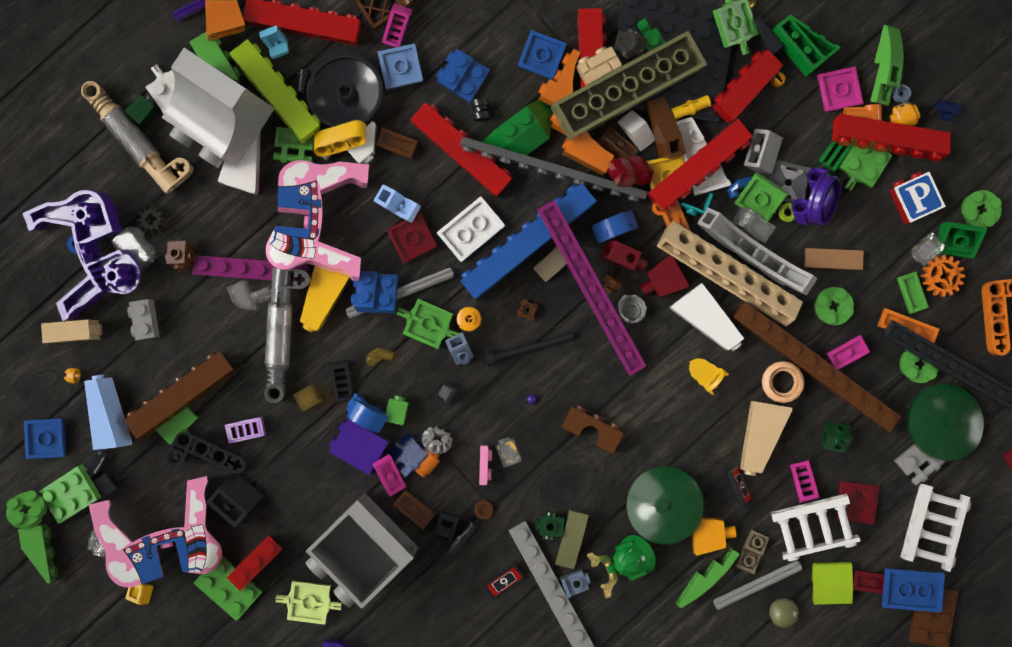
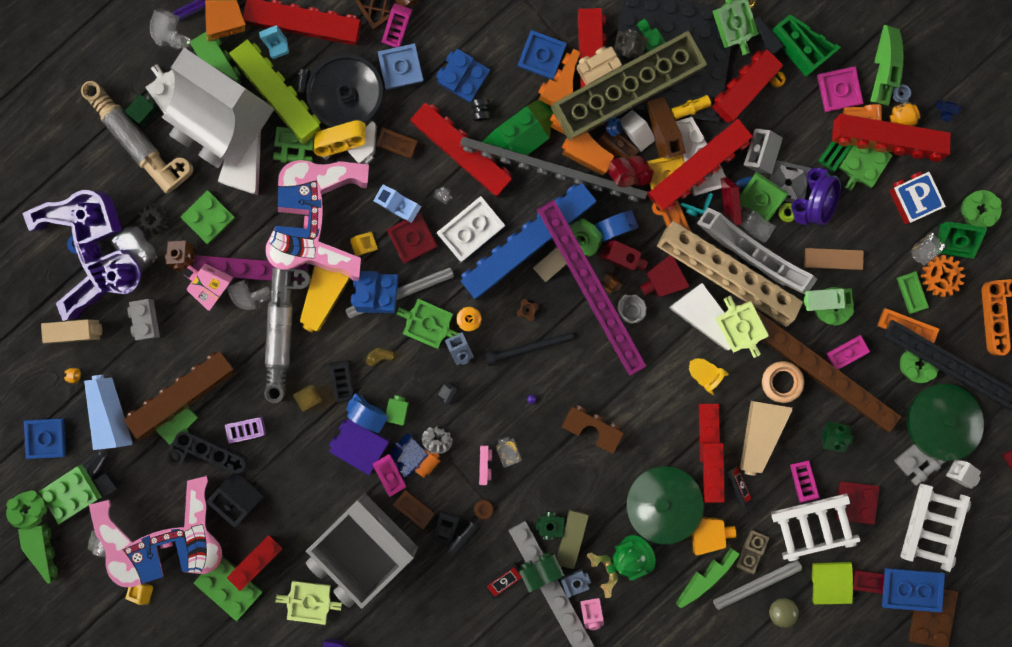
(163, 30): none -> clear brick
(207, 217): none -> bright green plate
(207, 284): none -> bright pink torso
(363, 244): none -> yellow slope
(442, 195): none -> clear plate
(541, 571): none -> dark green brick
(589, 232): none -> bright green plate
(592, 614): none -> bright pink bracket
(614, 127): none -> blue plate
(711, 453): none -> red bracket
(731, 201): none -> dark red plate
(742, 326): none -> yellowish green plate
(828, 299): none -> bright green slope
(964, 473): none -> white slope

